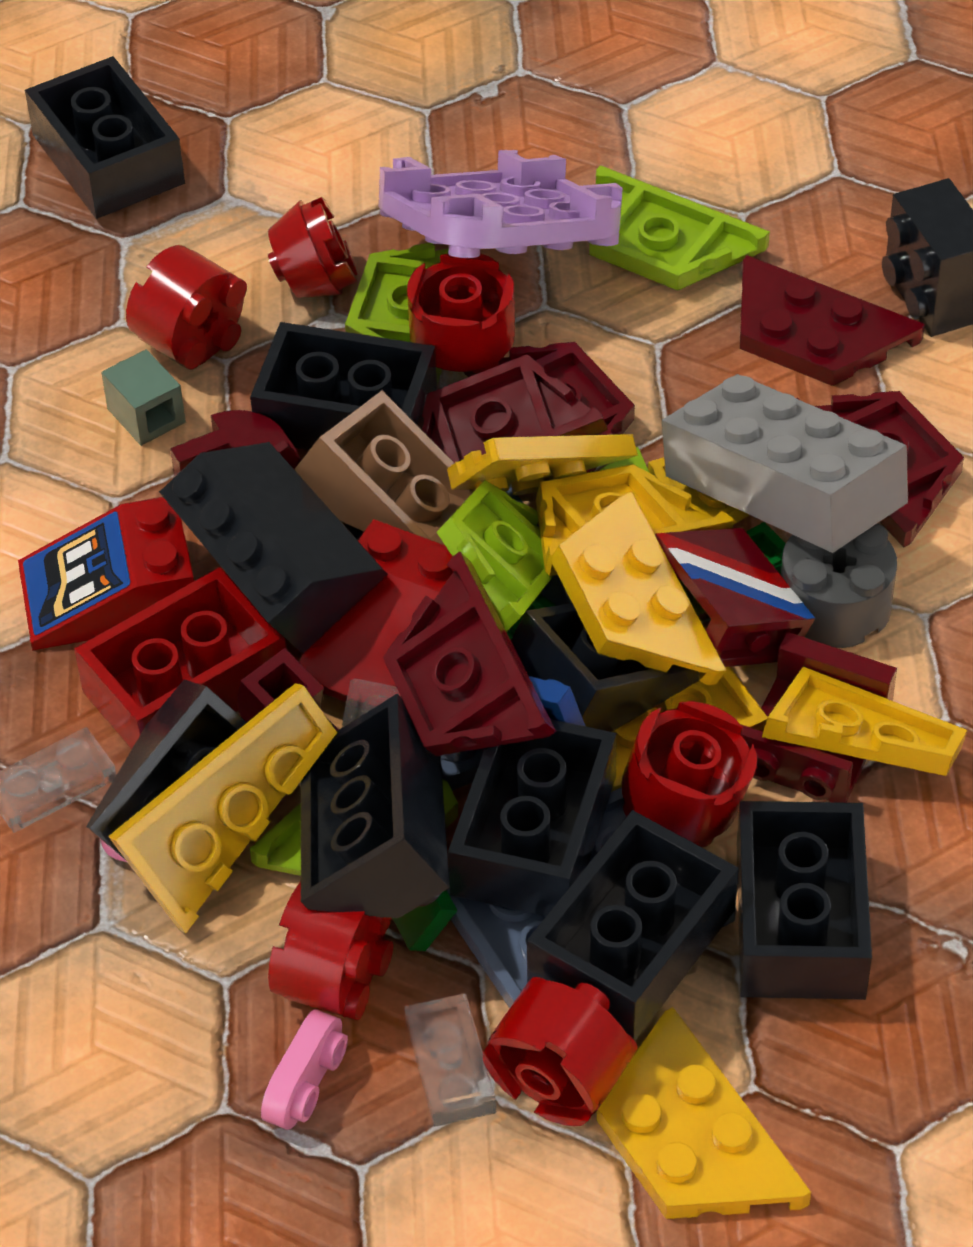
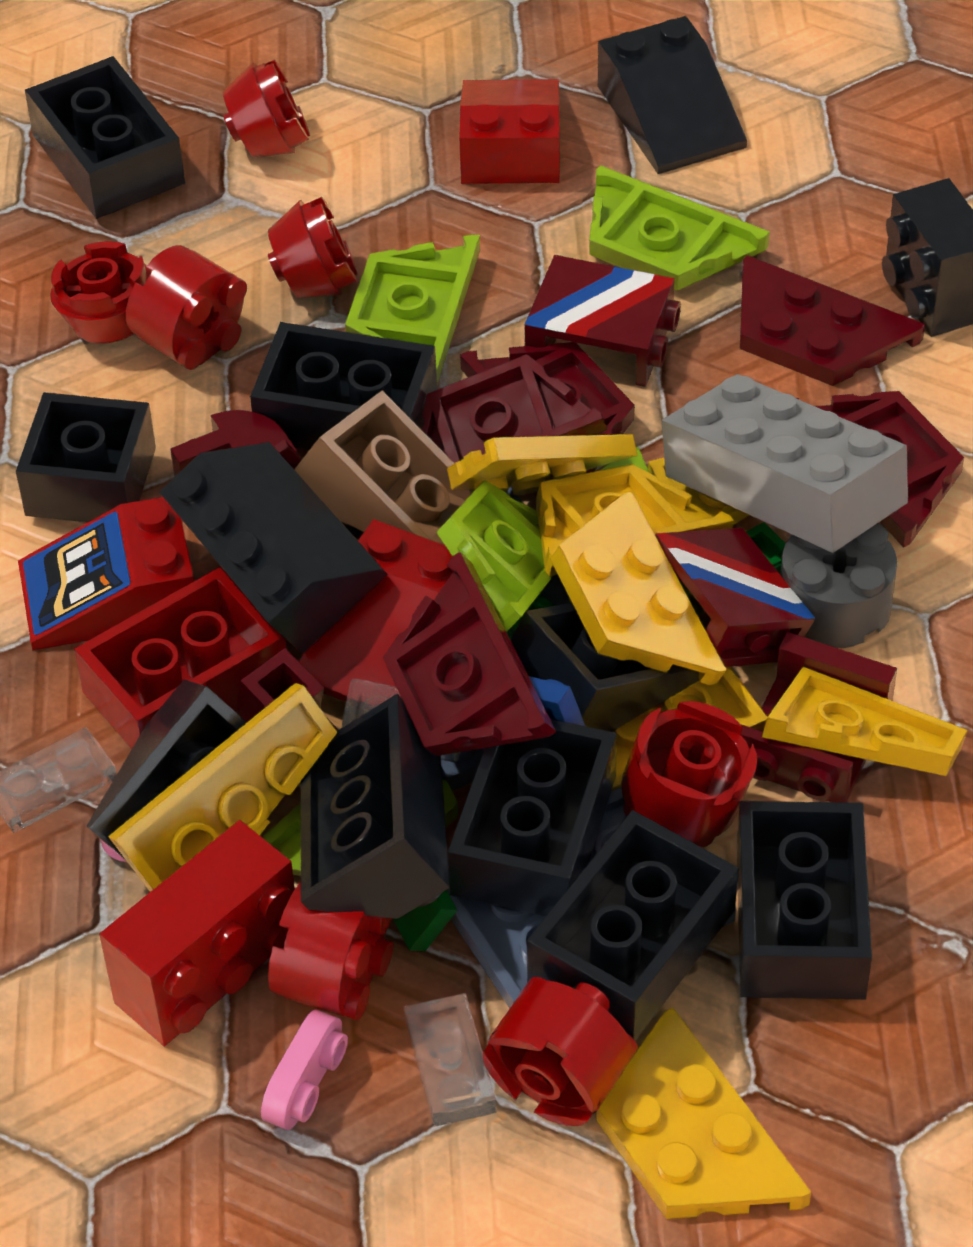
(84, 456): none -> black brick
(96, 289): none -> red cone
(143, 397): sand green brick -> none
(199, 933): none -> red brick
(264, 111): none -> red cone
(463, 311): red brick -> none
(501, 208): lavender plate -> none
(509, 131): none -> red slope
(605, 310): none -> dark red panel
(669, 94): none -> black slope

